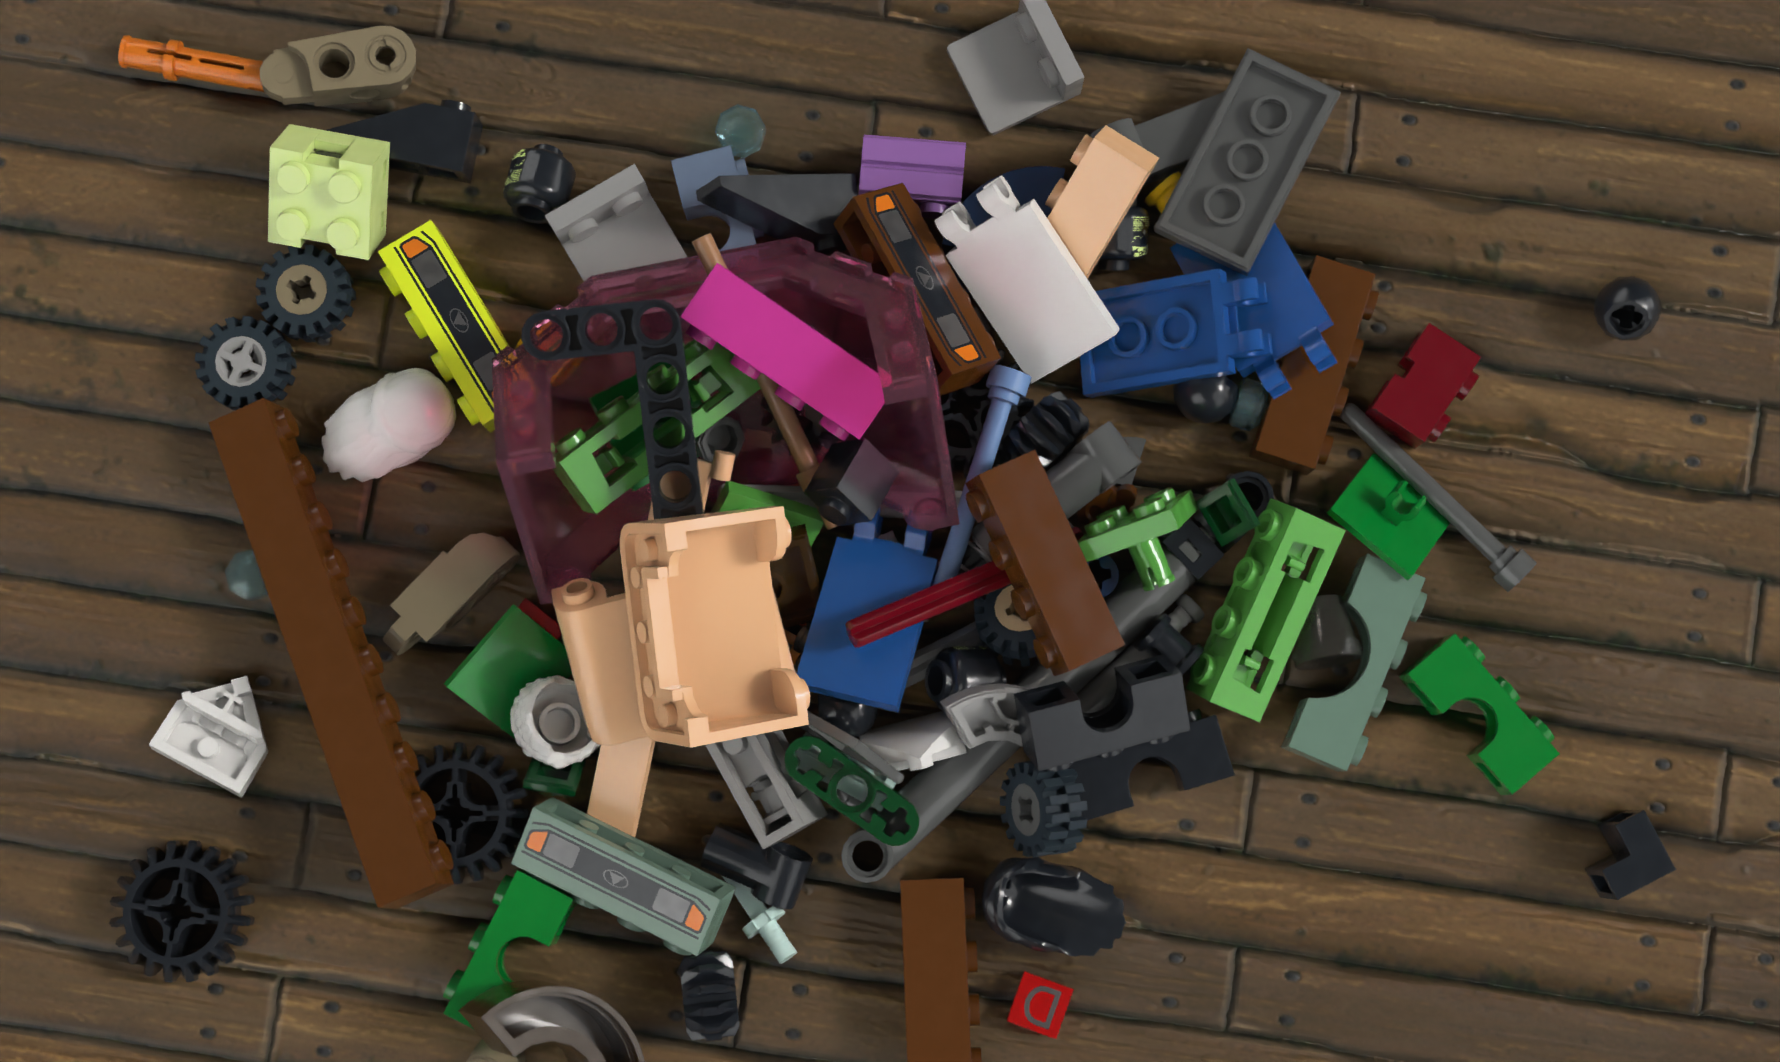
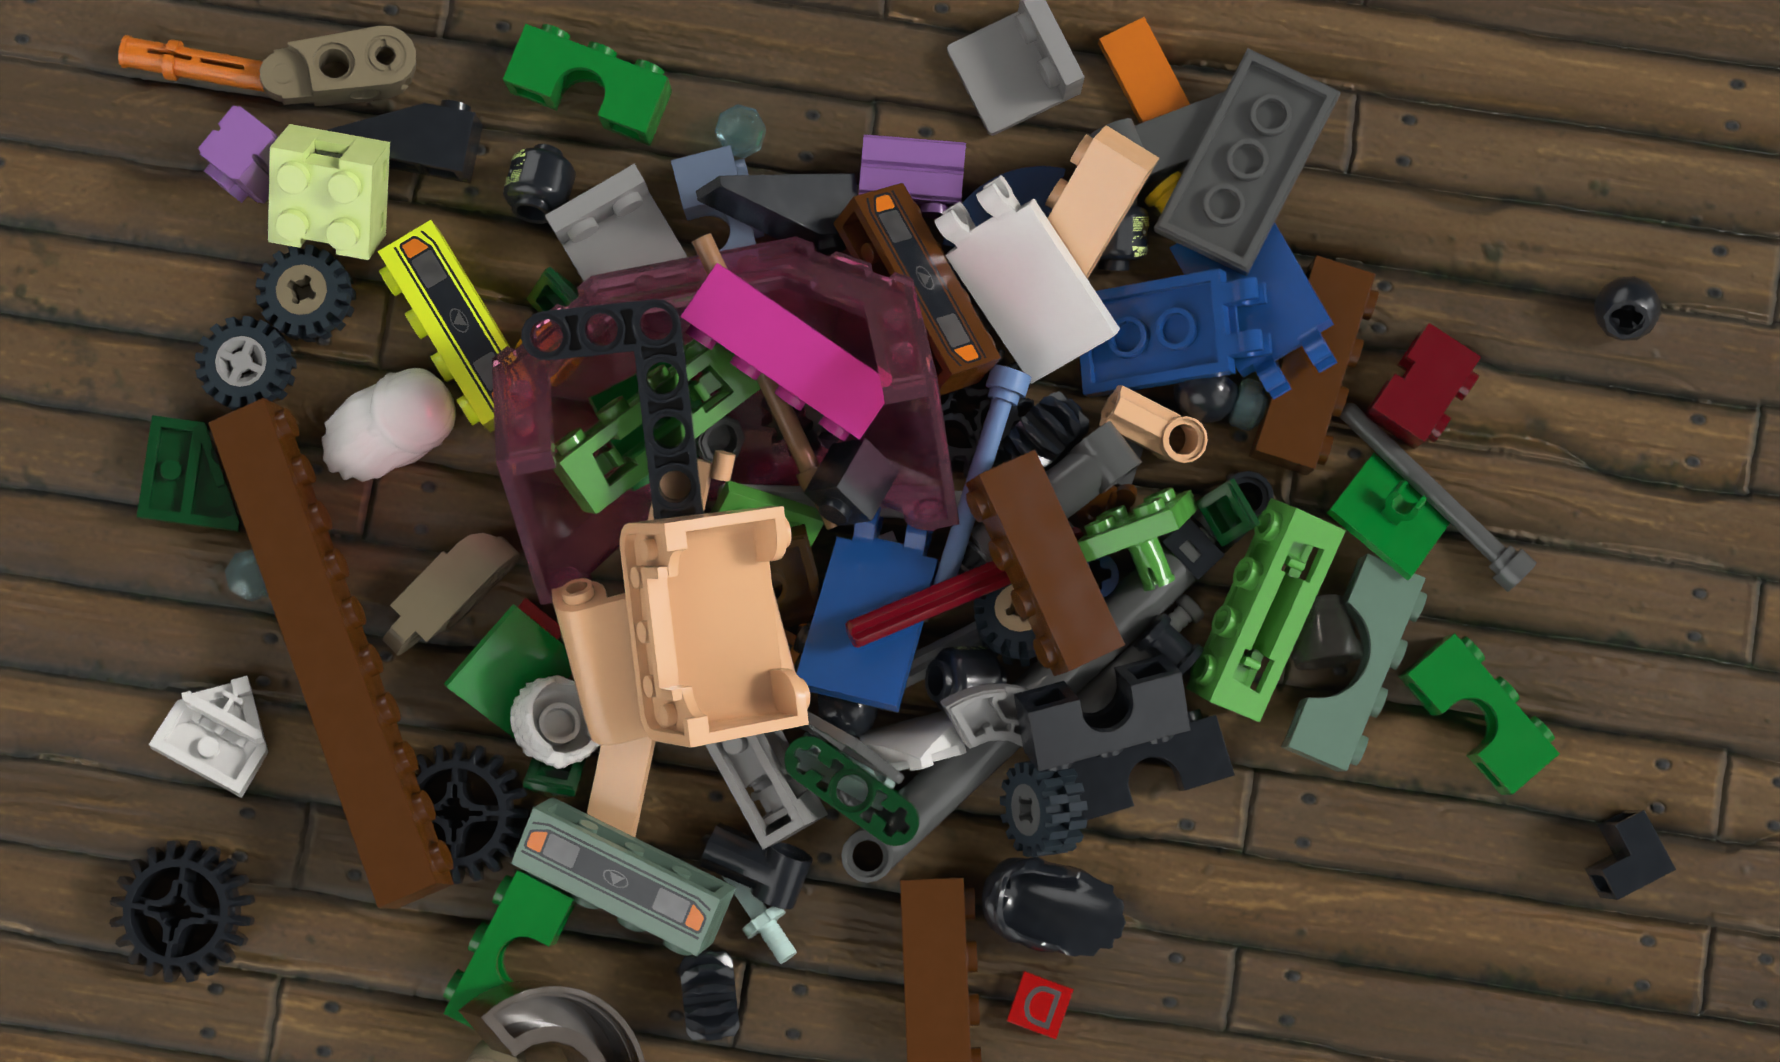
(184, 478): none -> dark green wing
(240, 155): none -> medium lavender brick
(550, 63): none -> green arch
(552, 290): none -> dark green slope
(1142, 71): none -> orange tile
(1151, 424): none -> light nougat piece

